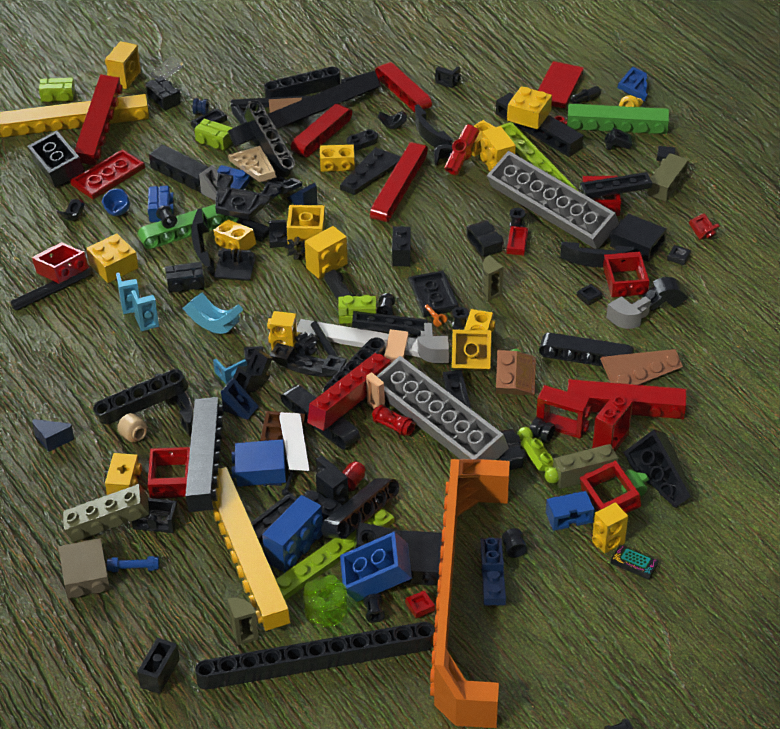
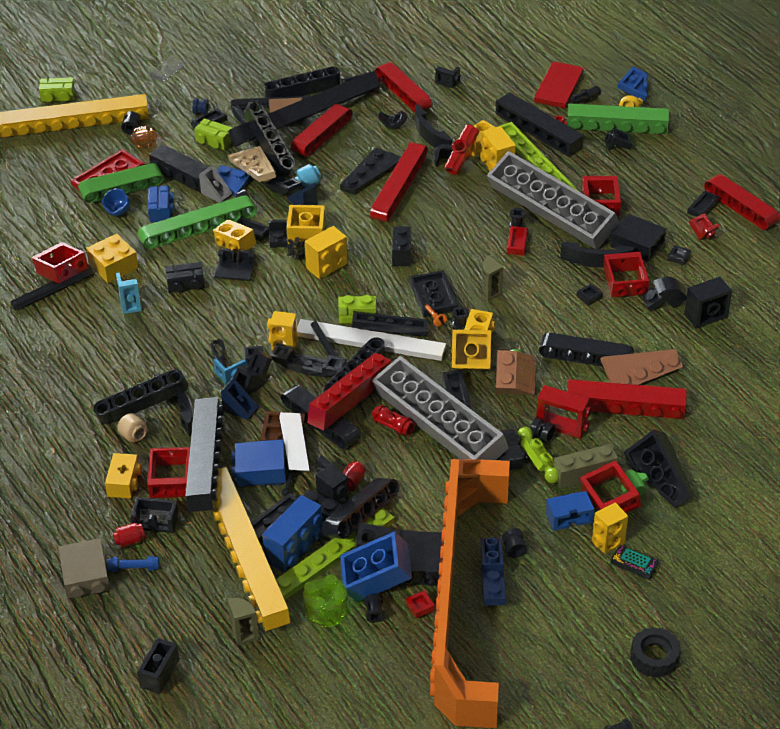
(52, 433): dark blue slope -> none
(56, 158): black brick -> none
(73, 211): black hair -> none
(98, 119): red brick -> none
(106, 512): olive brick -> none
(124, 63): yellow brick -> none
(127, 180): none -> bright green beam
(129, 535): none -> red brick
(130, 121): none -> black wheel
(144, 136): none -> clear orange head
(145, 311): medium azure panel -> none
(163, 93): black brick -> none
(165, 214): black bush -> none
(200, 226): black slope -> none
(210, 316): medium azure arch -> none
(222, 359): none -> black piece
(241, 202): black wing -> none
(306, 343): black gear -> none
(308, 175): none -> medium azure head
(314, 655): black beam -> none
(334, 281): black piece -> none
(337, 158): yellow brick -> none
(363, 139): black plate -> none
(375, 390): light nougat tile -> none
(386, 302): black bush -> none
(396, 344): light nougat tile -> none
(432, 348): light grey brick -> none
(484, 238): black brick -> none
(529, 107): yellow brick -> none
(613, 422): red window -> none
(616, 185): black plate -> none
(626, 314): light grey brick -> none
(658, 637): none -> black tyre
(663, 152): black tile -> none
(668, 176): olive brick -> none
(703, 204): none -> black tile
(708, 302): none -> black brick
(742, 202): none -> red beam

